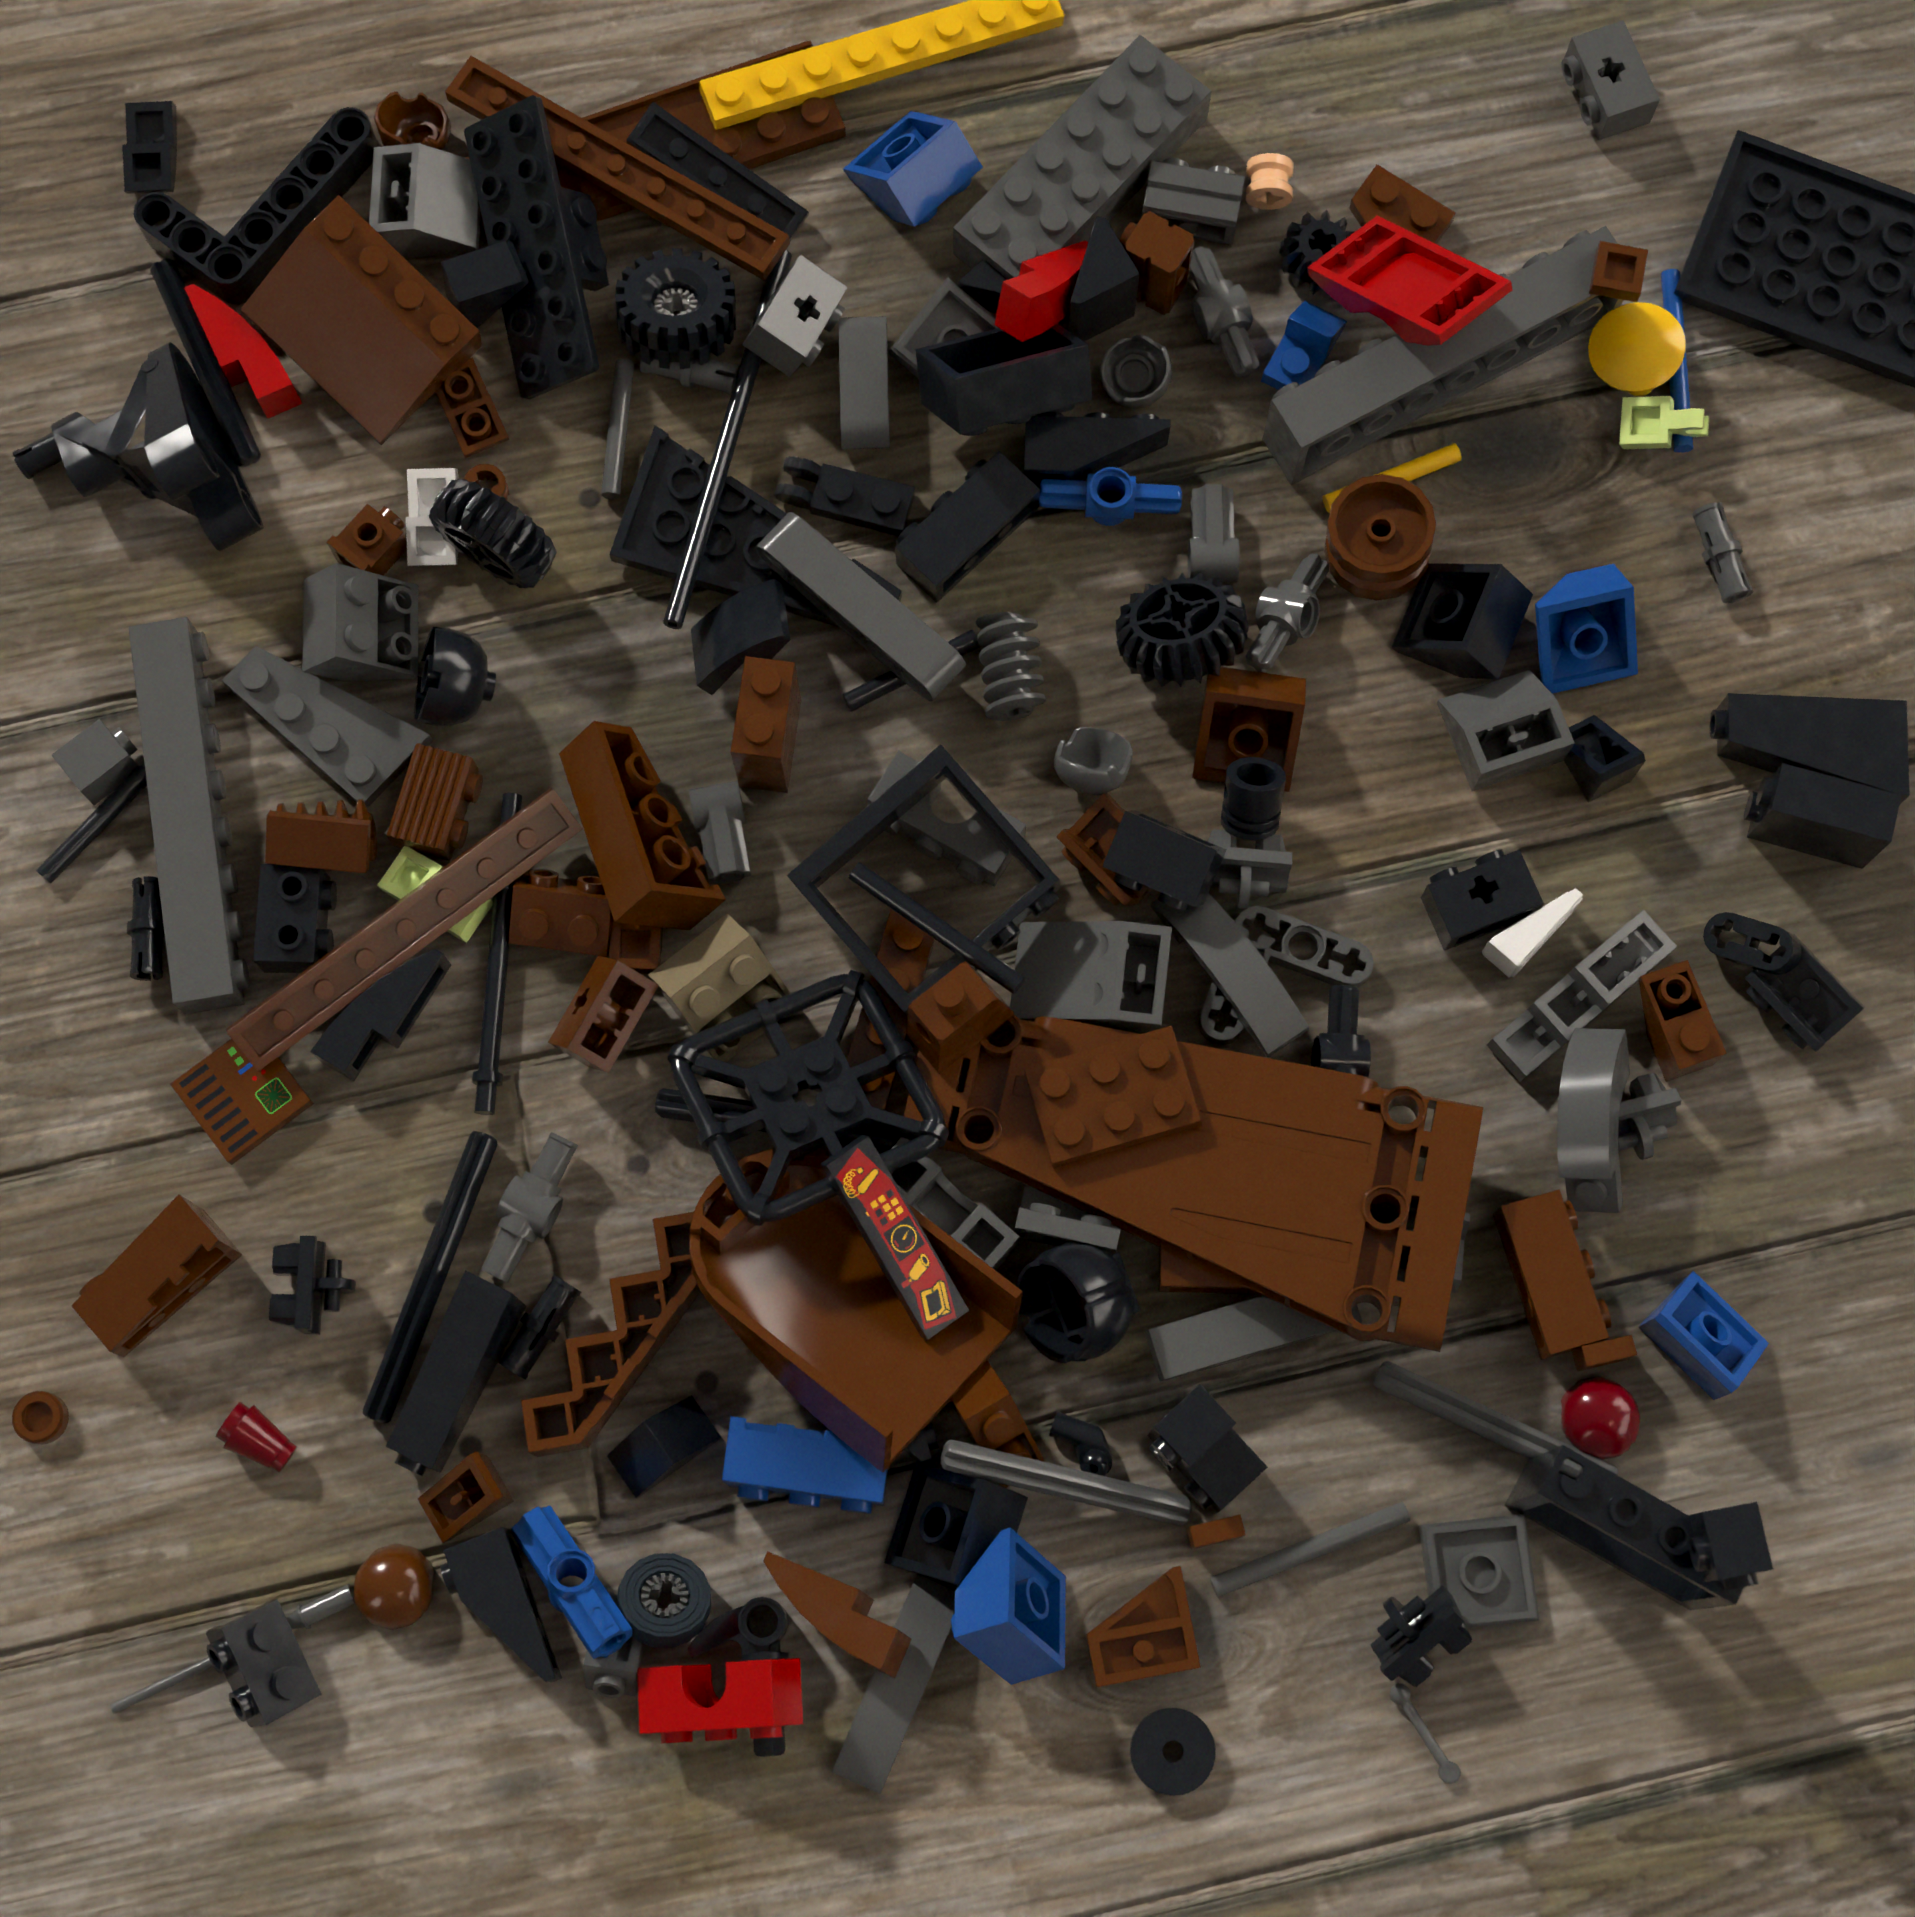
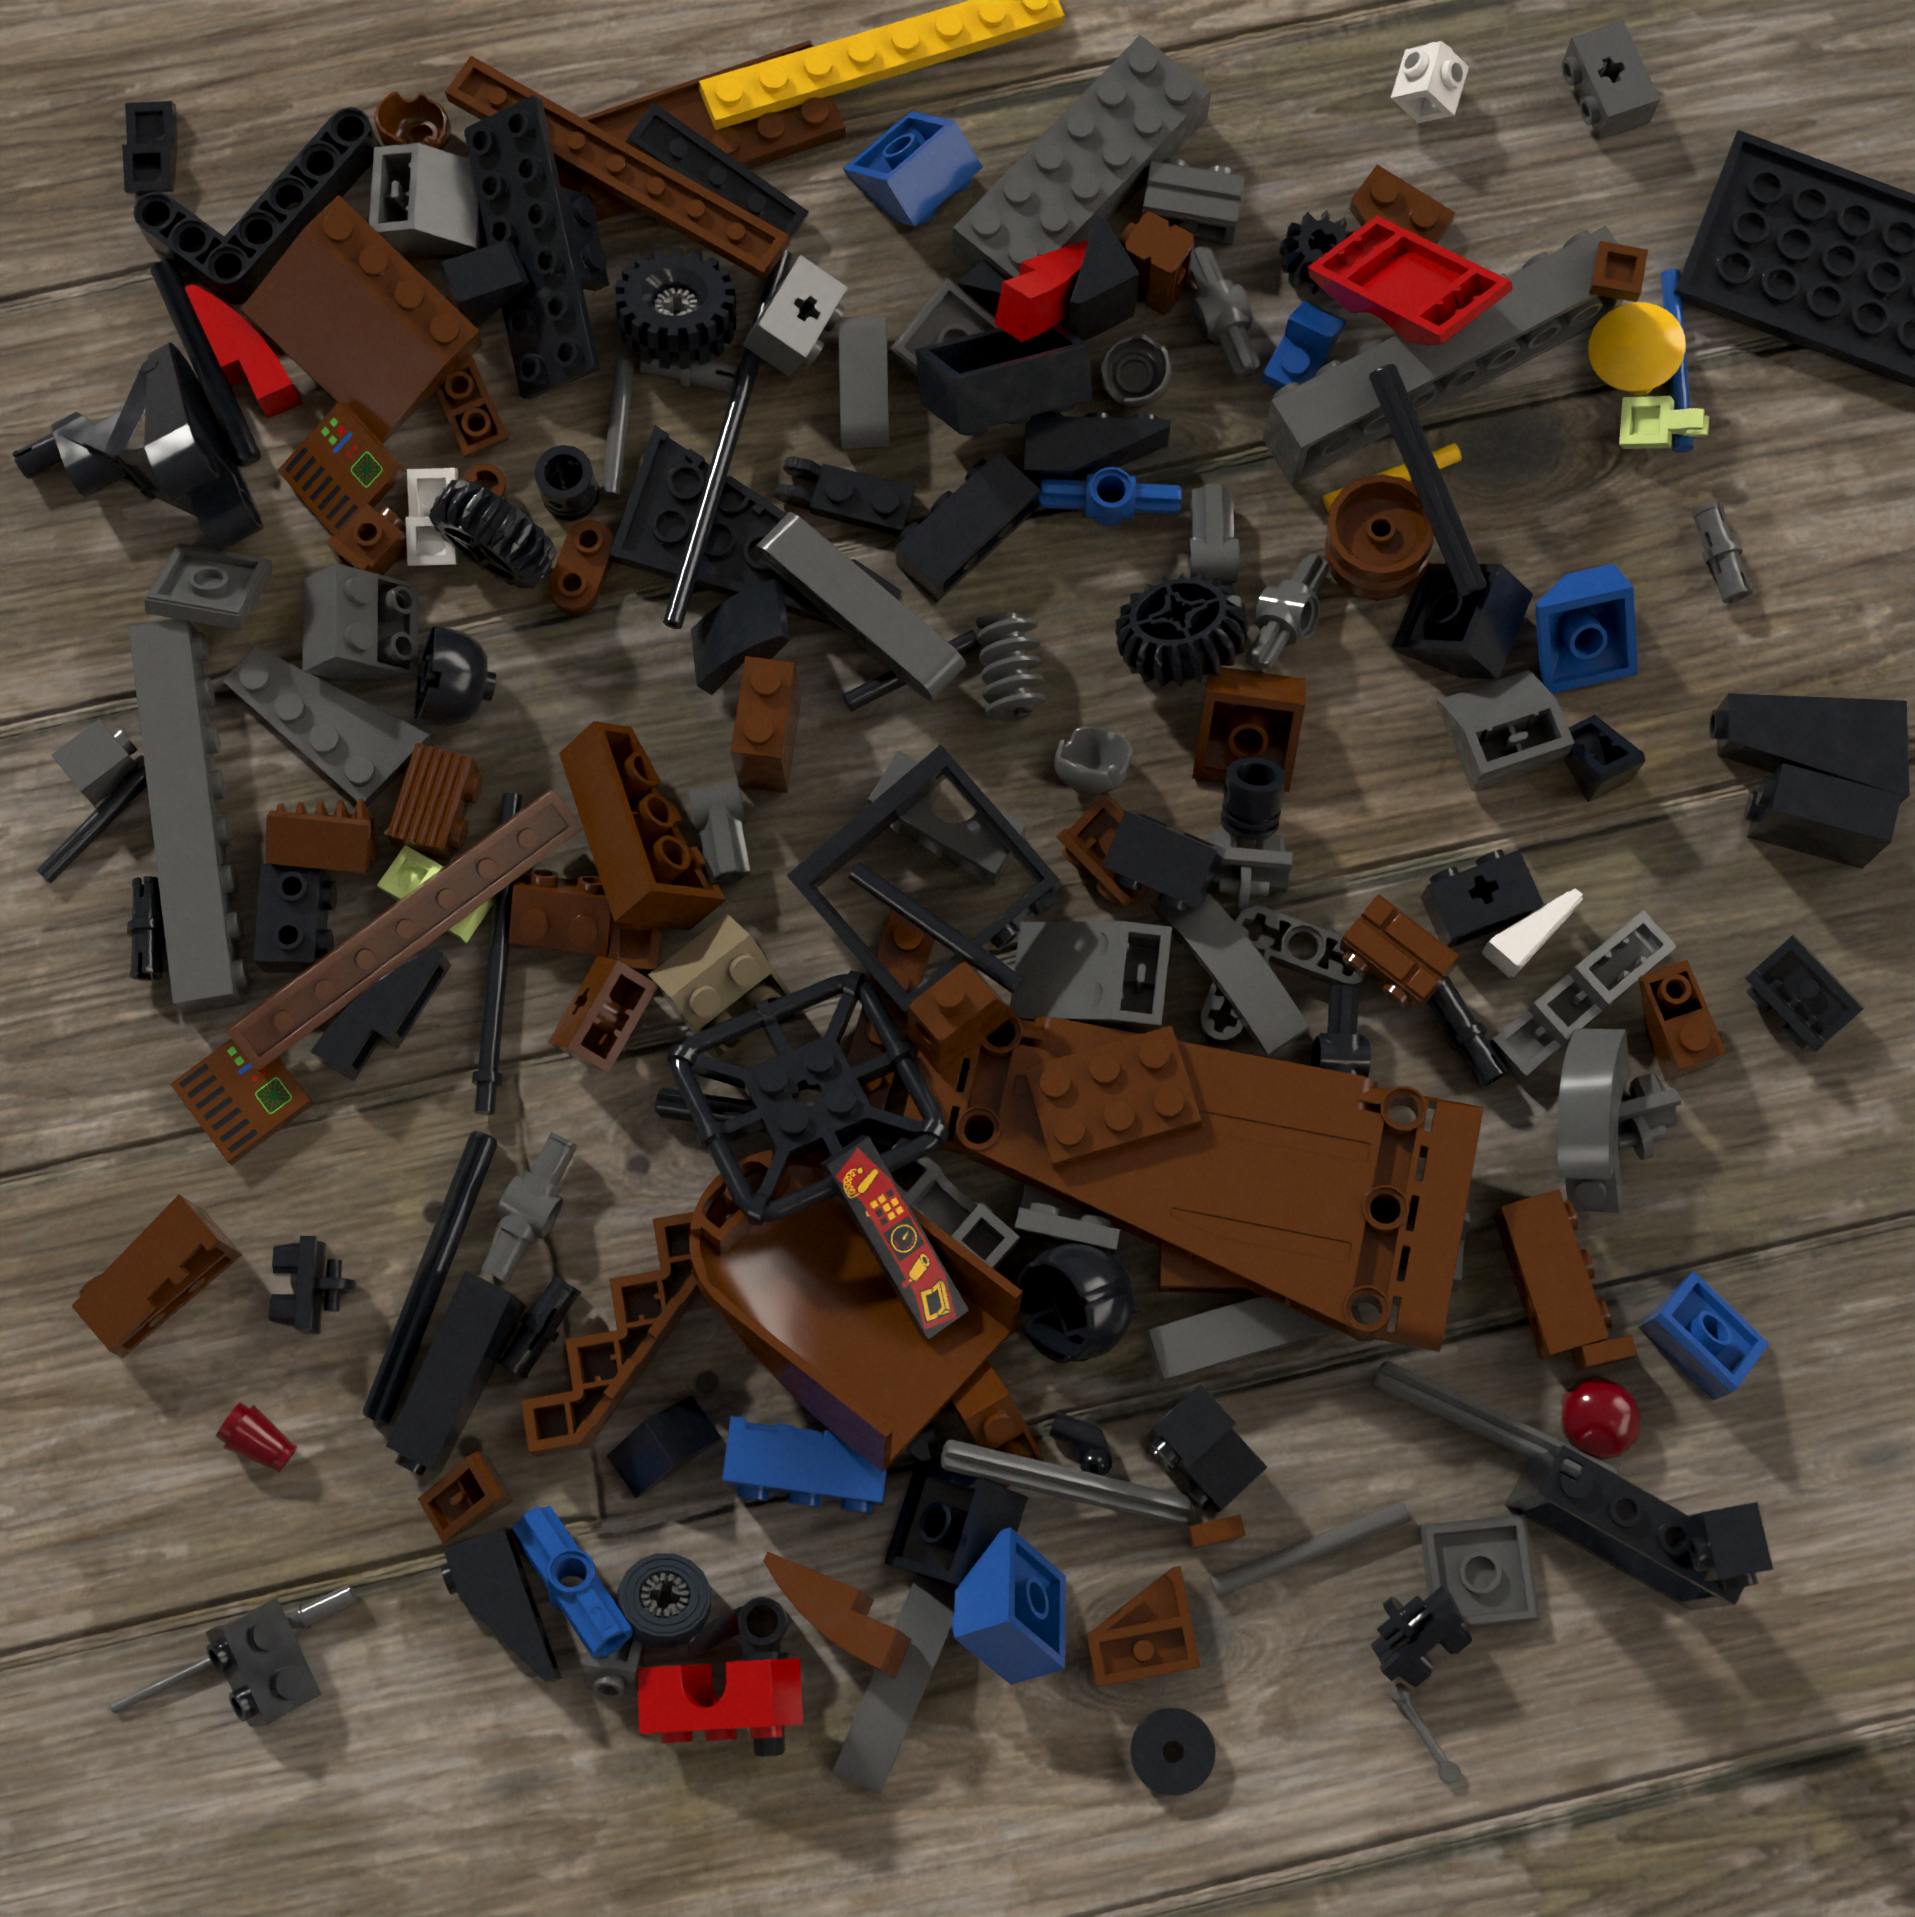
(40, 1417): reddish brown tile -> none
(208, 586): none -> dark grey plate
(341, 469): none -> reddish brown tile
(394, 1586): reddish brown hair -> none
(566, 482): none -> black piece
(581, 564): none -> reddish brown plate
(1269, 181): light nougat wheel -> none
(1397, 953): none -> reddish brown brick
(1427, 480): none -> black axle
(1429, 82): none -> white brick
(1466, 1034): none -> black pin
(1755, 932): black beam -> none

